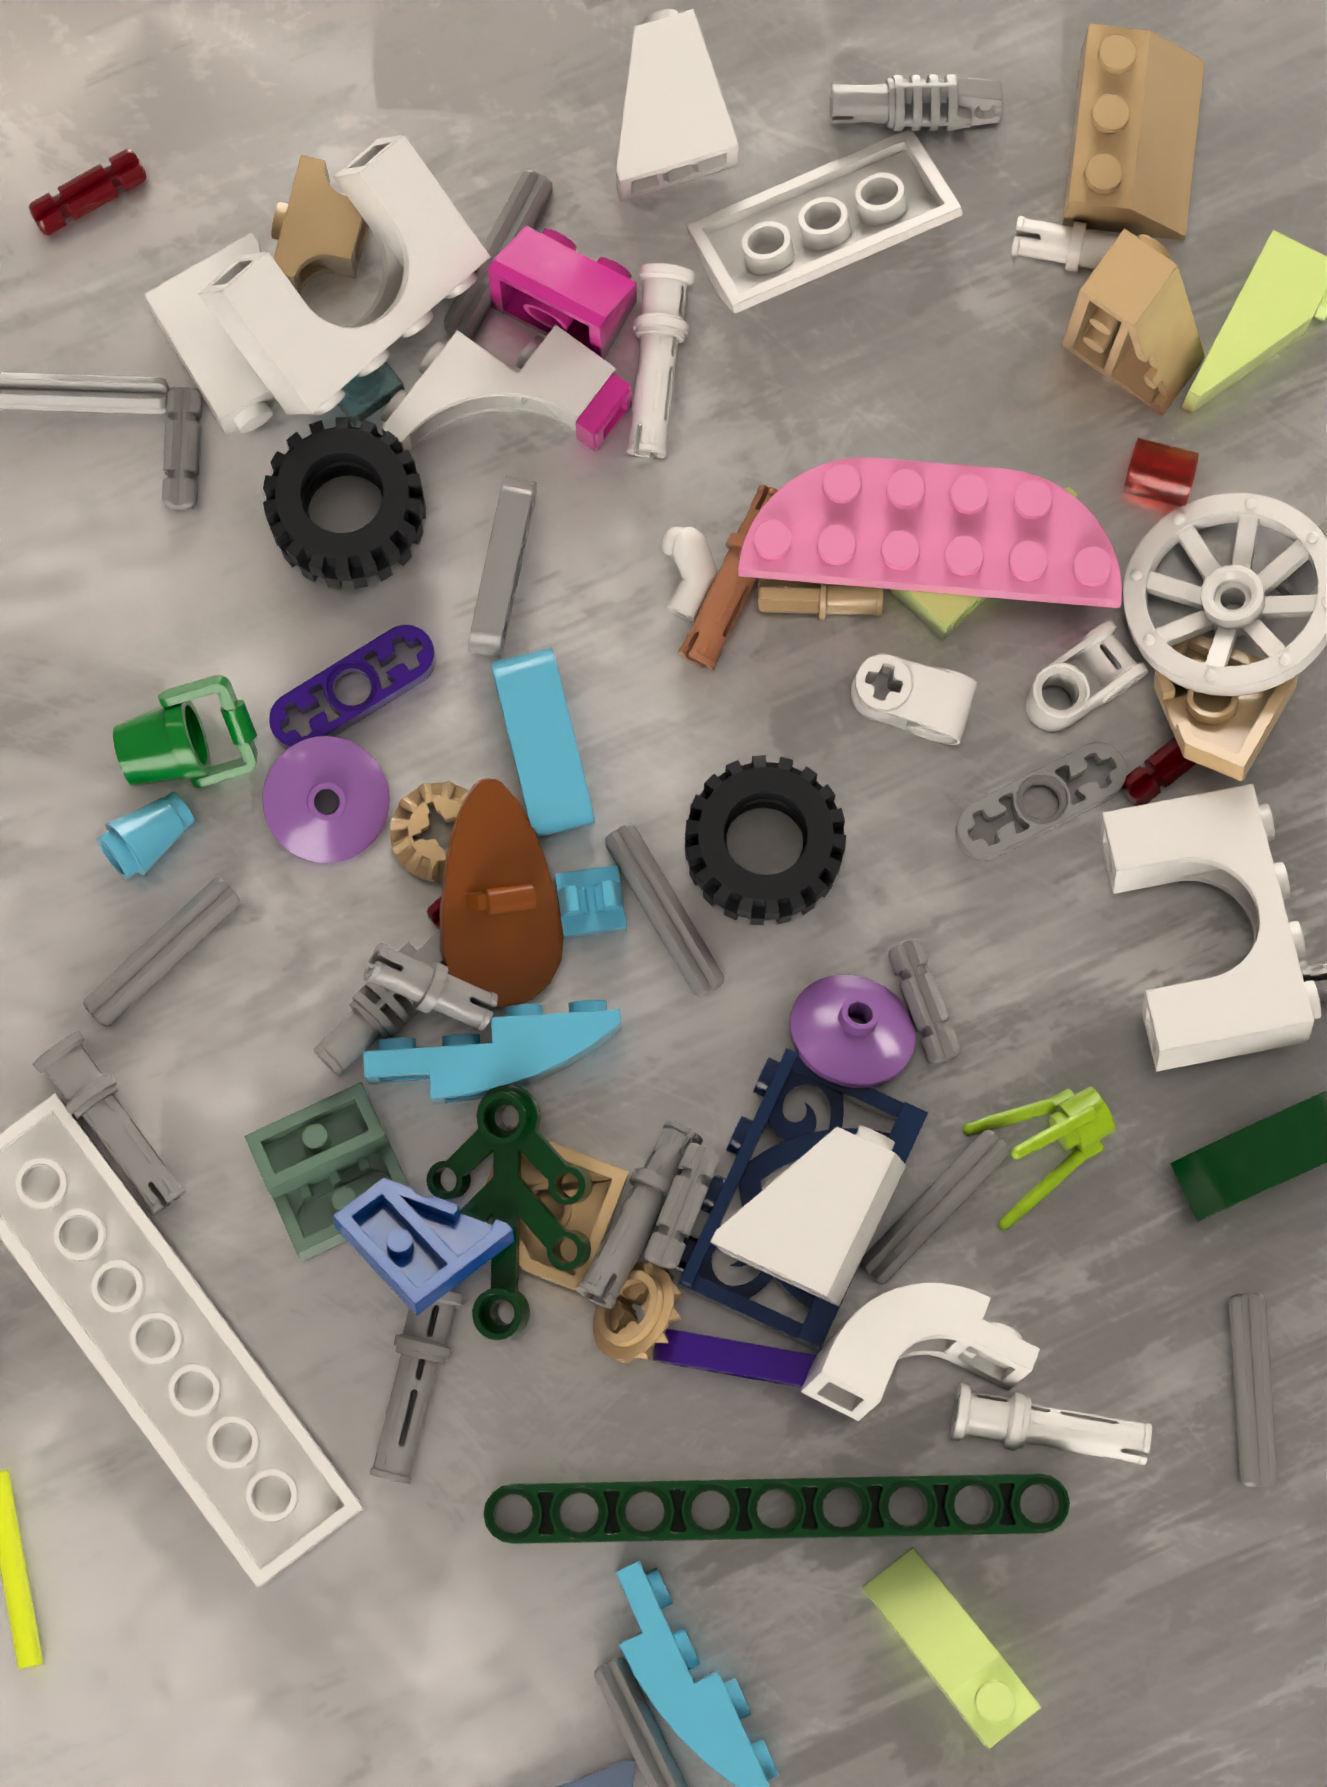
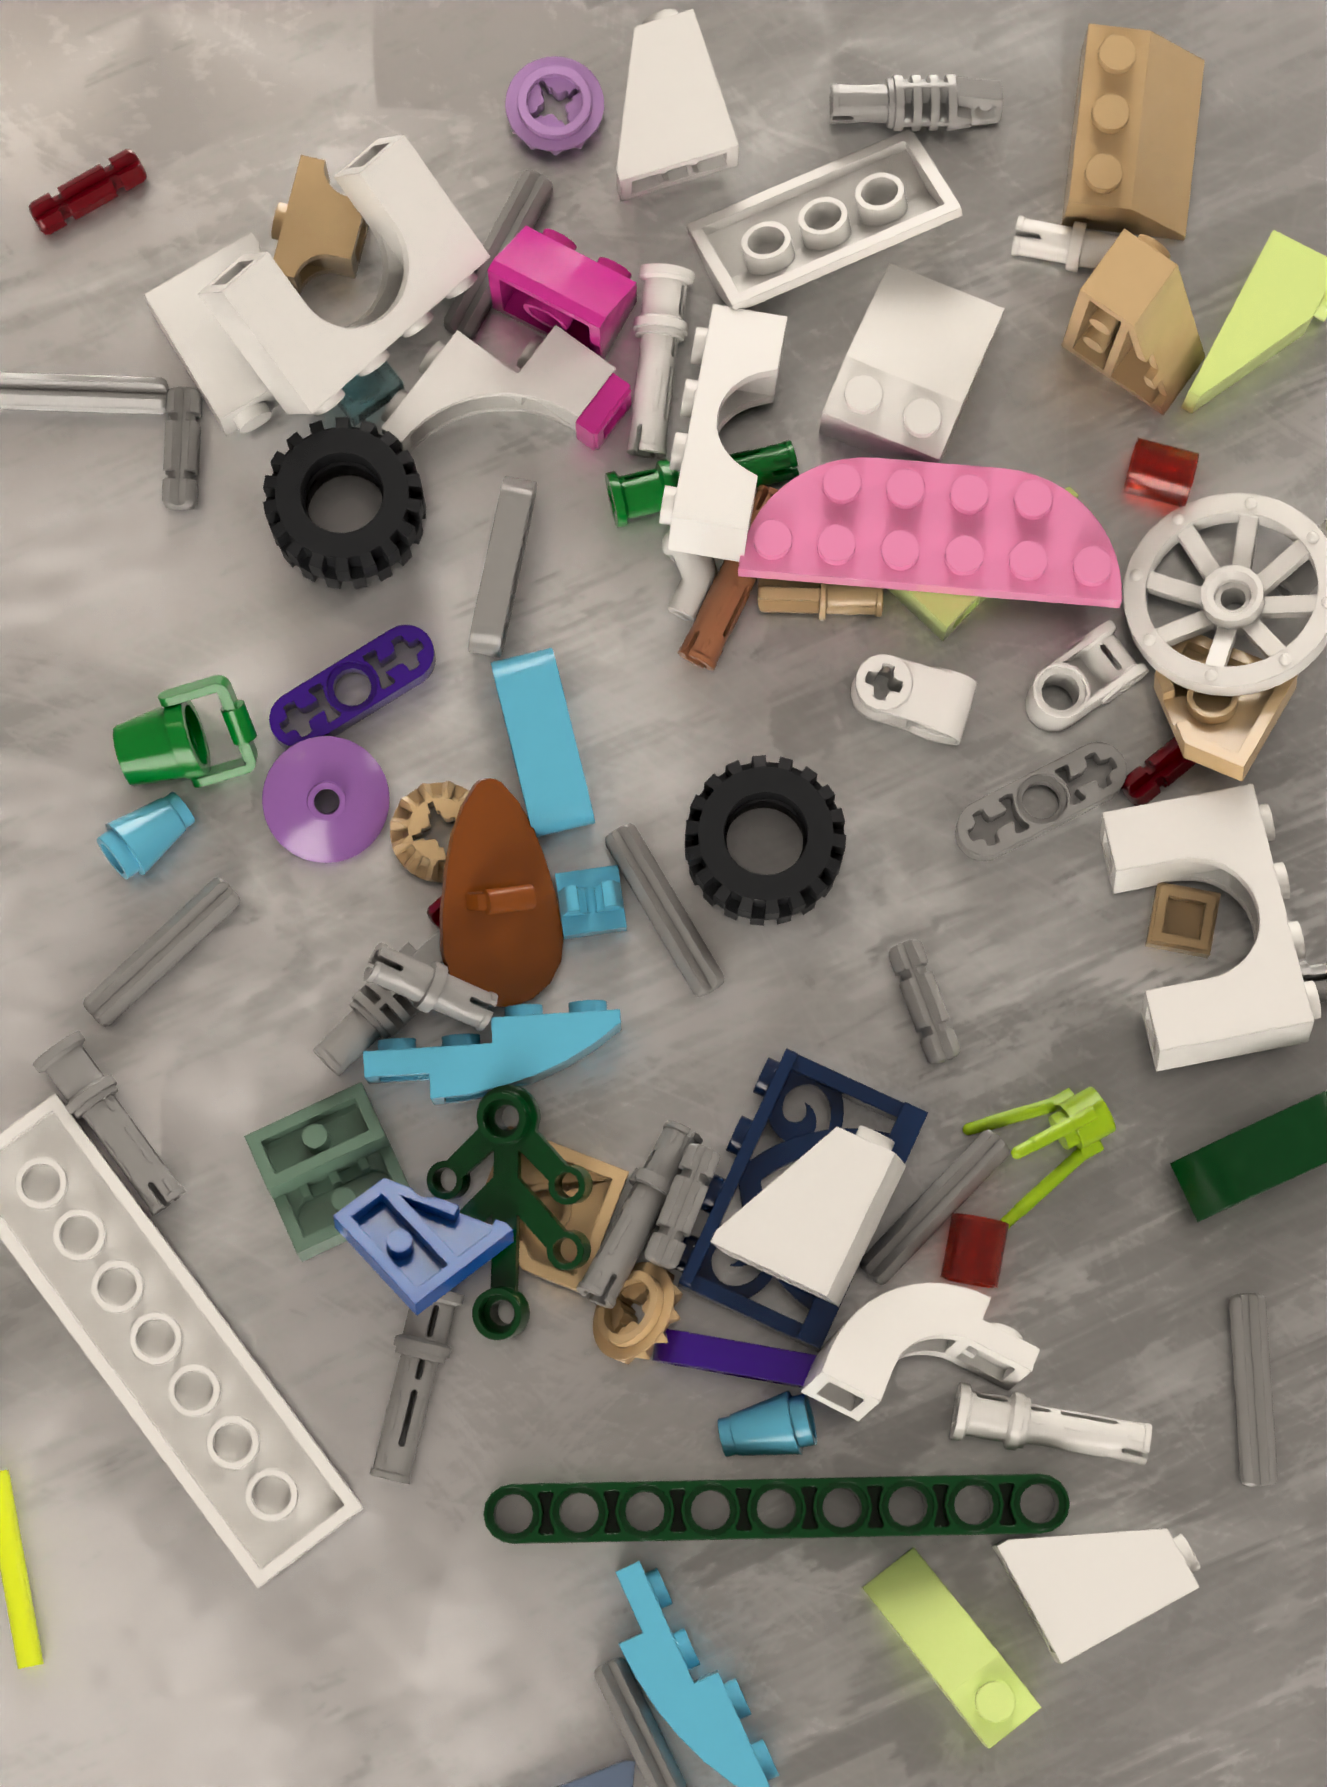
(563, 80): none -> lavender gear
(643, 491): none -> green pin
(714, 493): none -> white arch
(770, 1427): none -> medium azure cone
(850, 1051): medium lavender dish -> none
(910, 368): none -> white slope
(974, 1250): none -> clear red beam
(1096, 1582): none -> white slope
(1183, 919): none -> tan tile

